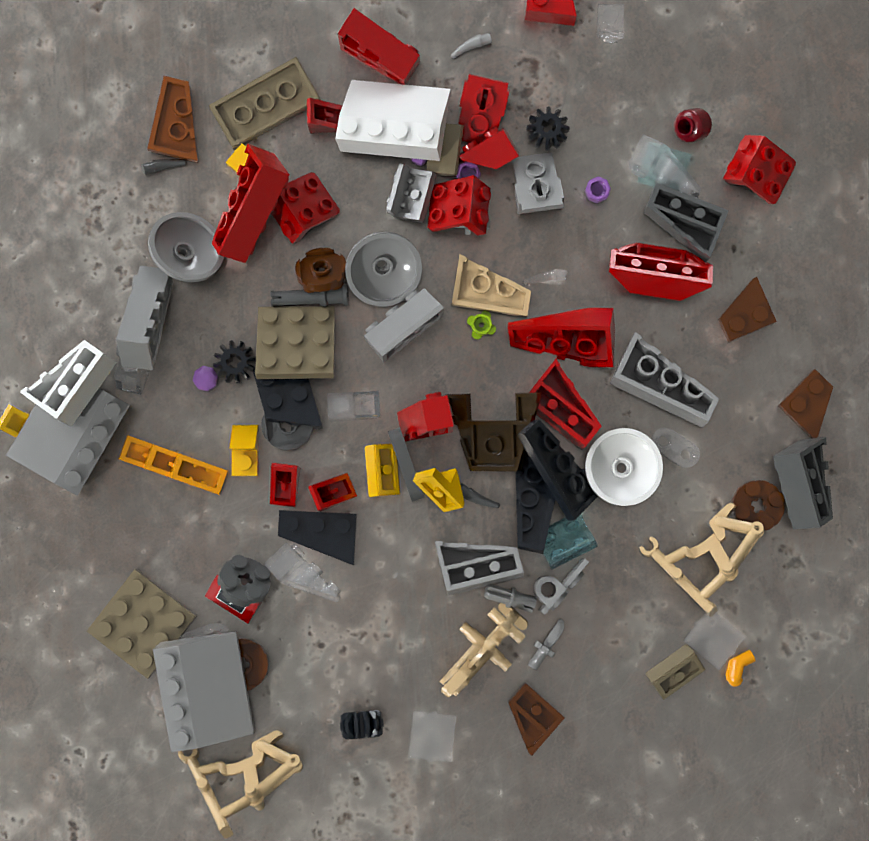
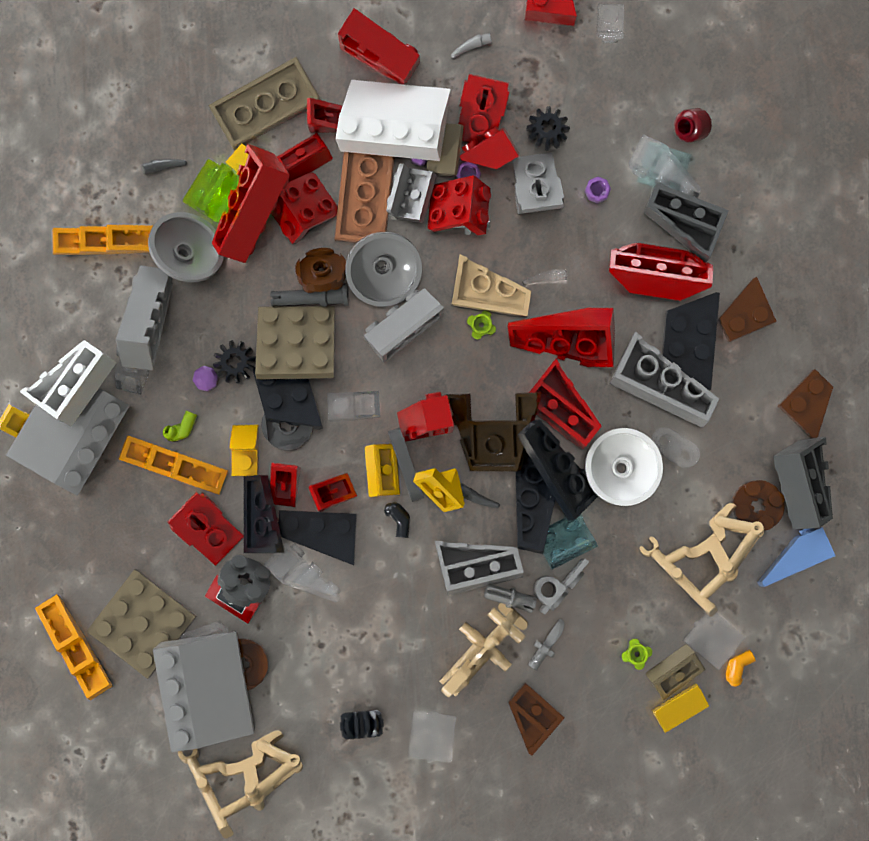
(73, 647): none -> light orange slope
(101, 240): none -> light orange slope
(173, 122): dark orange wing -> none
(181, 430): none -> lime arm
(204, 527): none -> red piece
(211, 190): none -> clear neon green bracket
(260, 517): none -> black wing
(305, 157): none -> red slope
(363, 196): none -> nougat tile
(400, 516): none -> black arm
(644, 653): none -> lime plate
(680, 708): none -> yellow slope
(691, 337): none -> black wing
(760, 167): red bracket -> none
(801, 553): none -> medium blue slope

